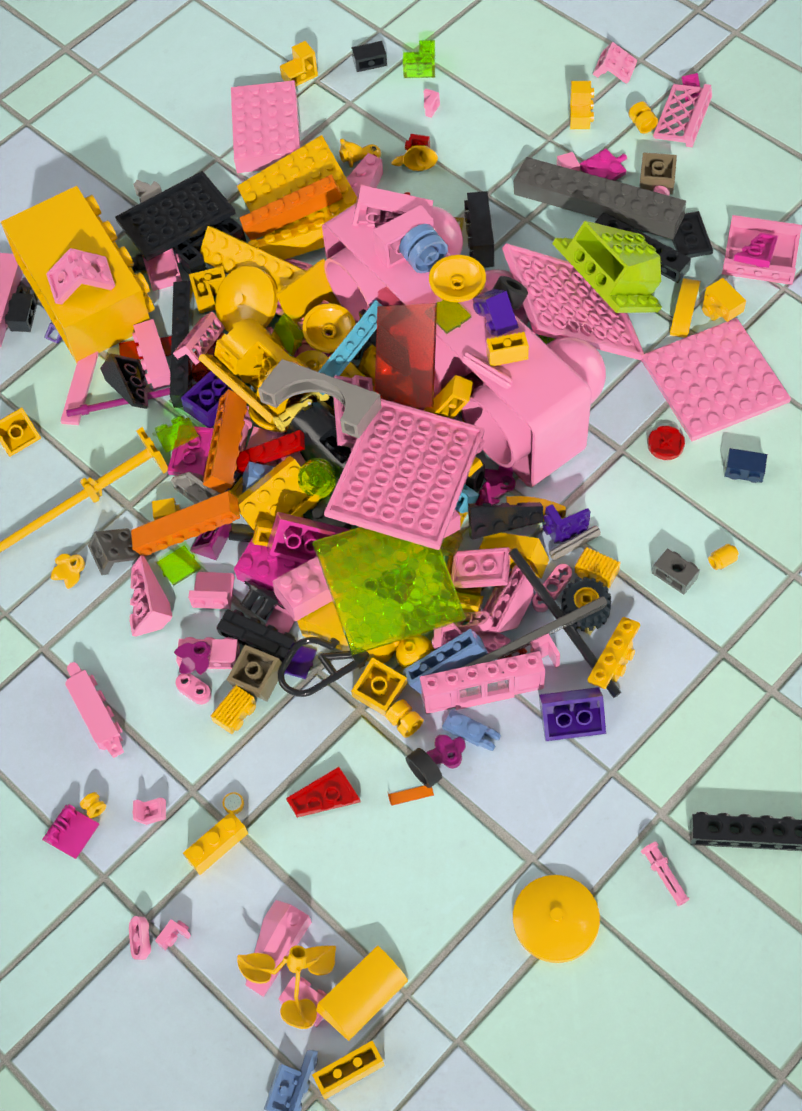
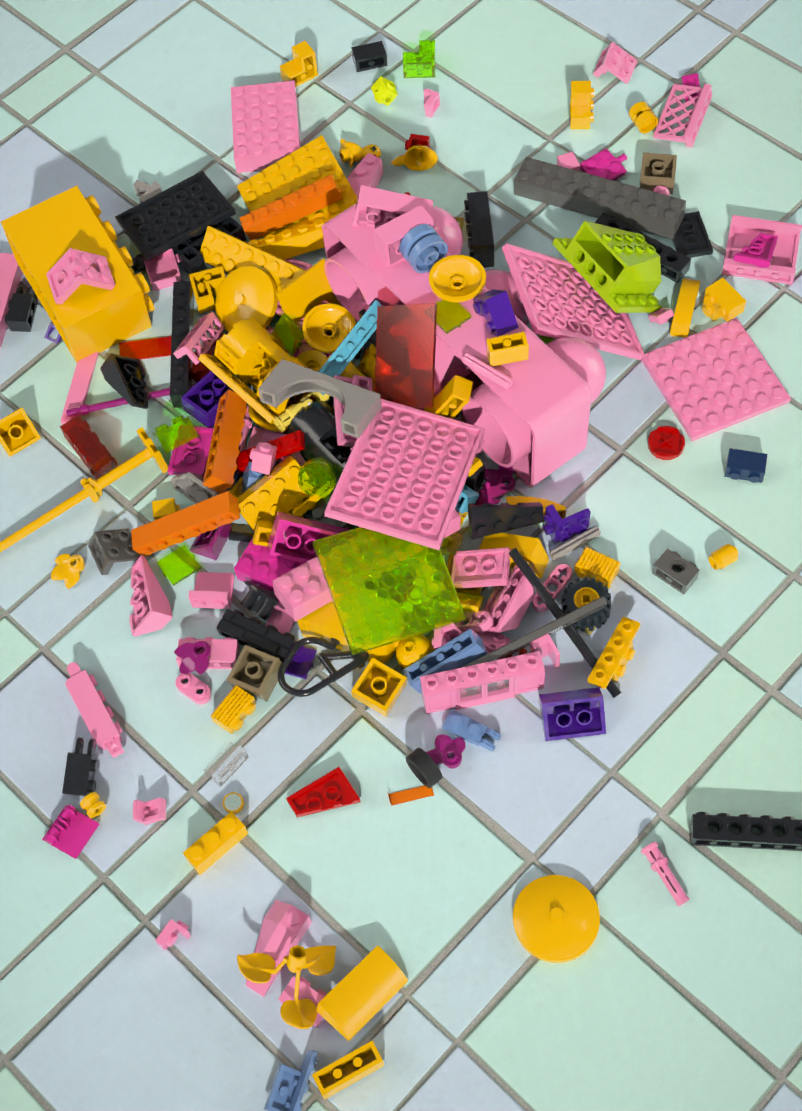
(81, 770): none -> black hinge
(88, 447): none -> clear red wedge
(139, 938): bright pink plate -> none
(153, 354): bright pink brick -> none
(226, 763): none -> clear panel
(263, 458): none -> bright pink brick
(384, 91): none -> neon yellow brick
(406, 720): yellow wheel -> none
(516, 291): black tyre -> none
(661, 316): none -> bright pink plate

